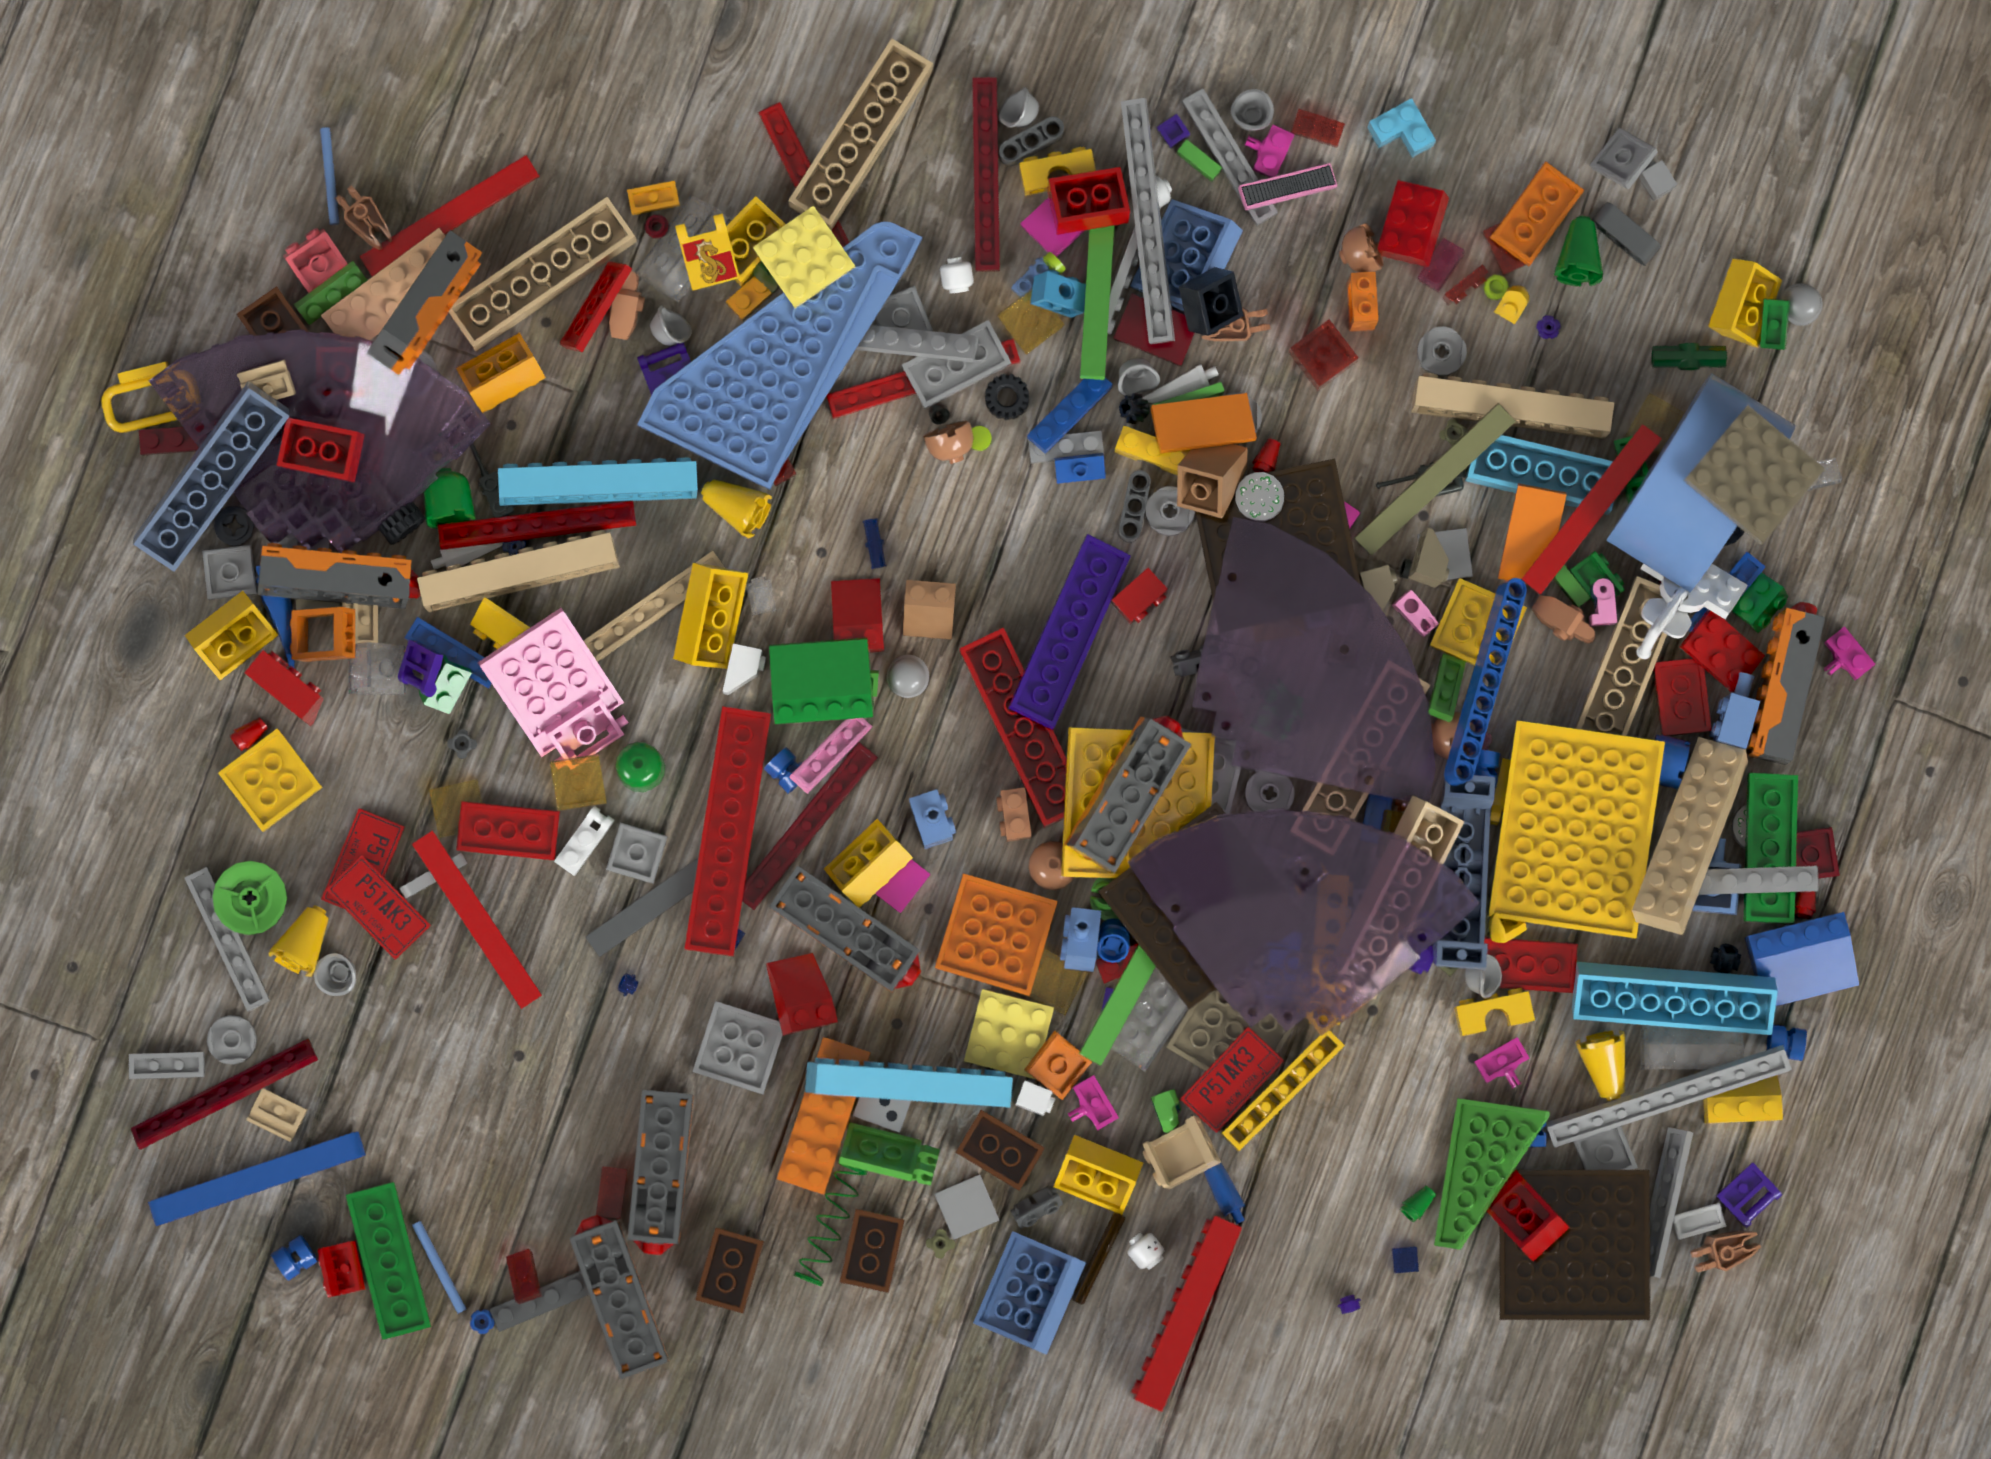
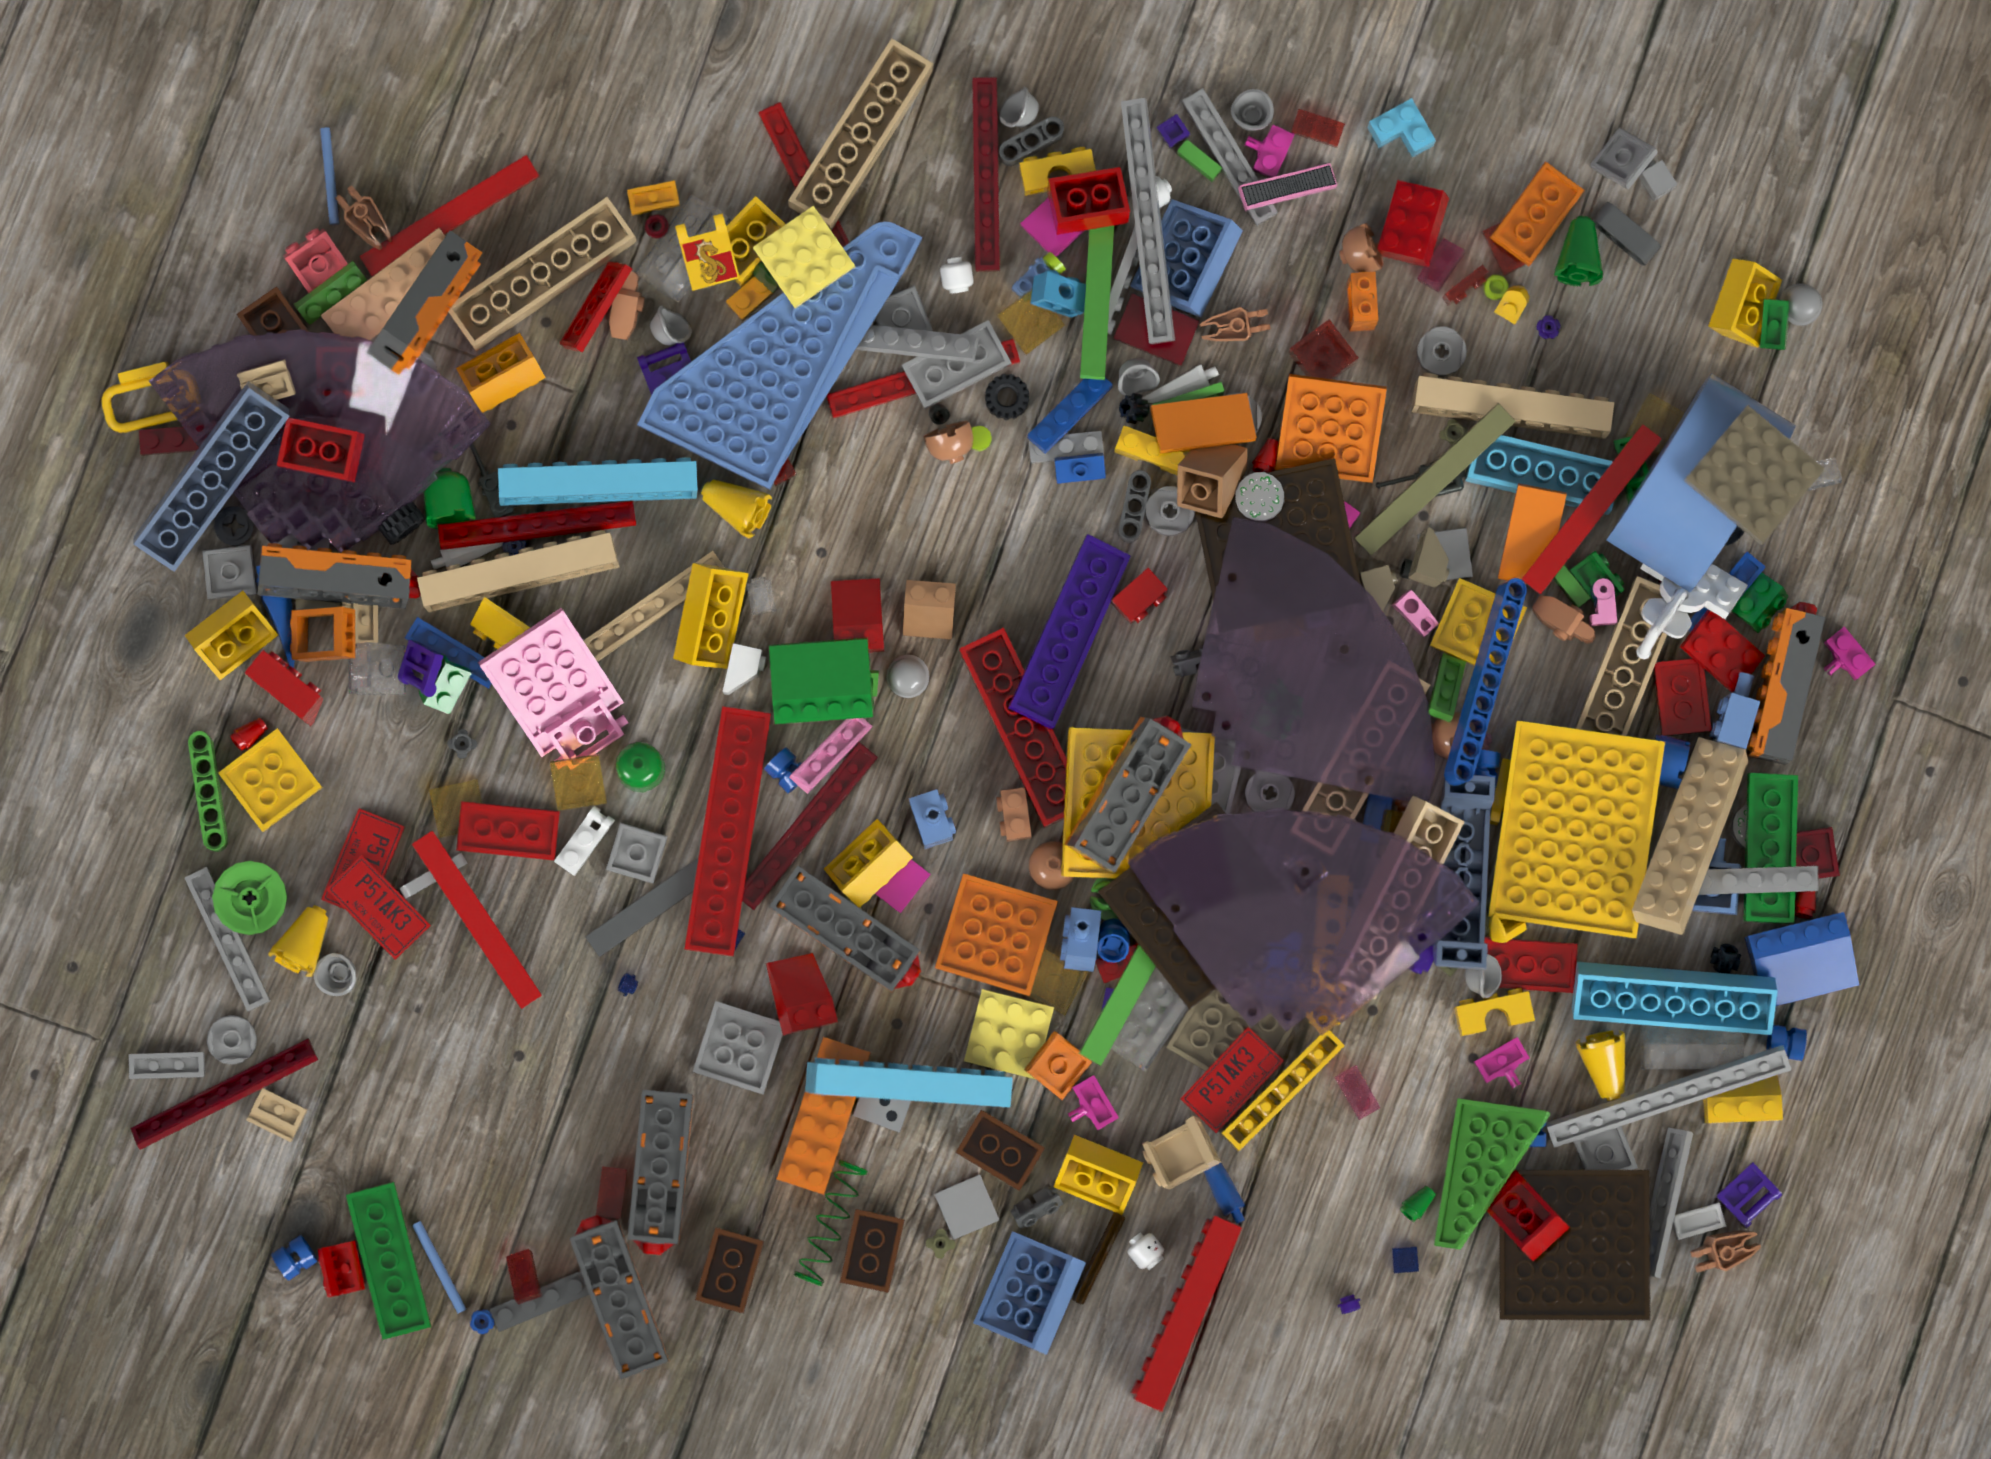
(202, 780): none -> bright green beam
(256, 1178): blue beam -> none
(874, 543): clear blue pin -> none
(889, 1154): bright green tile -> none
(1035, 1099): white brick -> none
(1167, 1109): bright green rock -> none
(1211, 301): black slope -> none
(1331, 421): none -> orange plate
(1357, 1092): none -> clear pink plate
(1689, 356): dark green piece -> none

